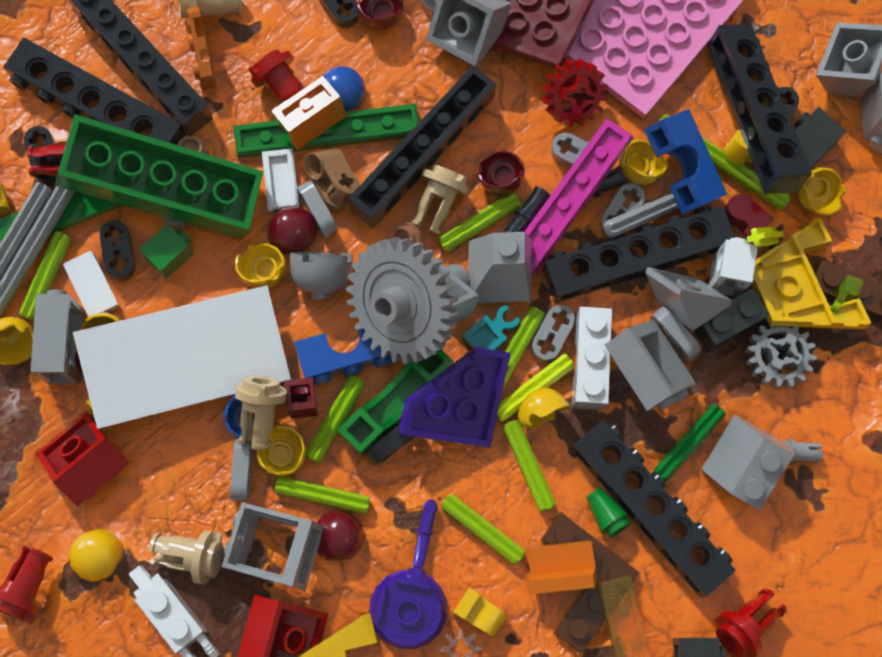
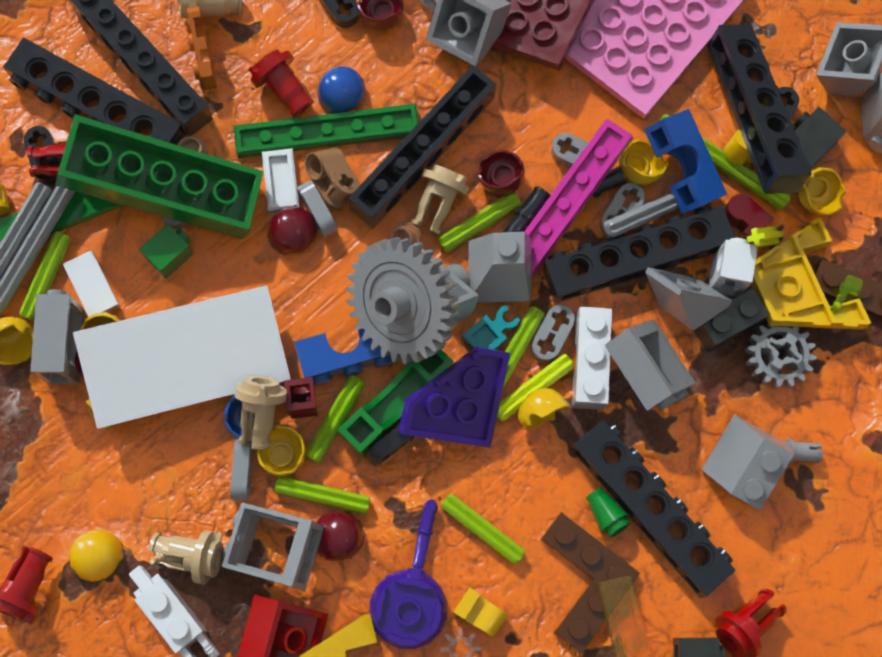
(81, 459): red slope -> none
(110, 252): black beam -> none
(261, 265): yellow hair -> none
(310, 112): orange panel -> none
(320, 272): light grey cylinder -> none
(529, 465): lime axle -> none
(562, 567): orange panel -> none
(571, 81): red gear -> none
(677, 335): light grey beam -> none
(689, 442): green axle -> none

